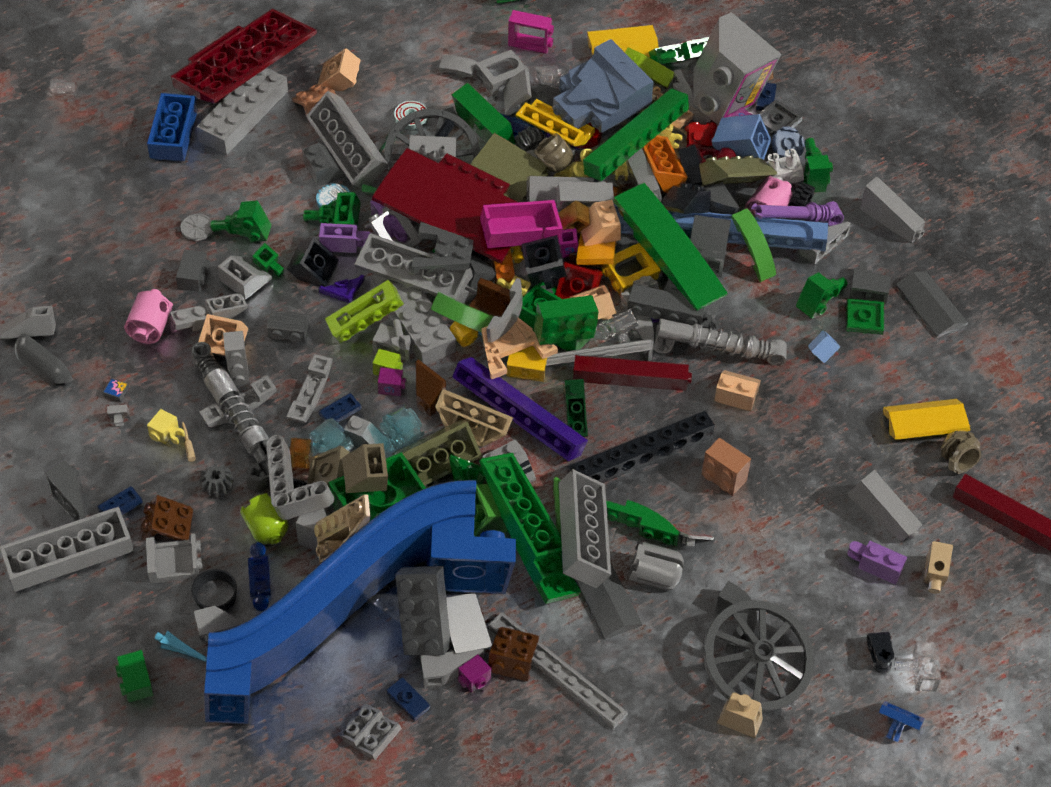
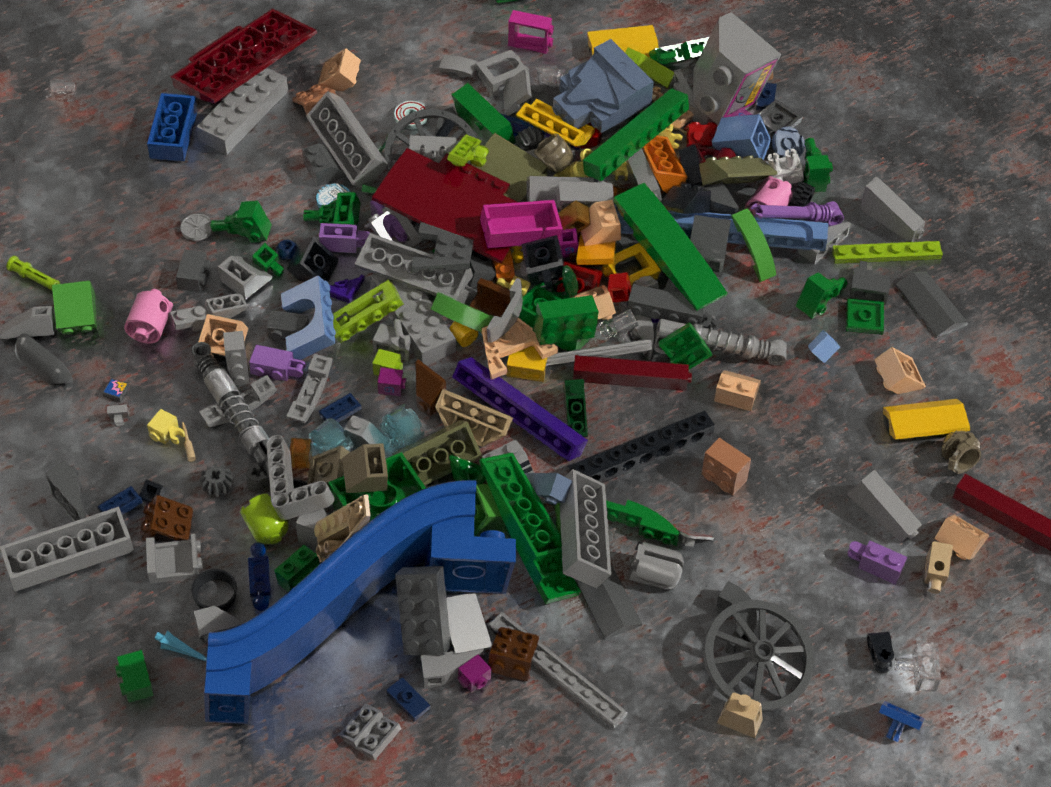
(25, 270): none -> lime pin
(74, 307): none -> bright green slope
(151, 489): none -> black slope
(275, 363): none -> medium lavender brick
(286, 249): none -> dark blue plate
(296, 568): none -> green brick
(320, 331): none -> medium blue arch
(468, 149): none -> lime plate
(550, 486): none -> sand blue slope
(570, 283): none -> dark green piece
(619, 287): none -> red brick
(685, 346): none -> green slope
(887, 252): none -> lime plate
(898, 372): none -> light nougat slope
(962, 535): none -> light nougat slope

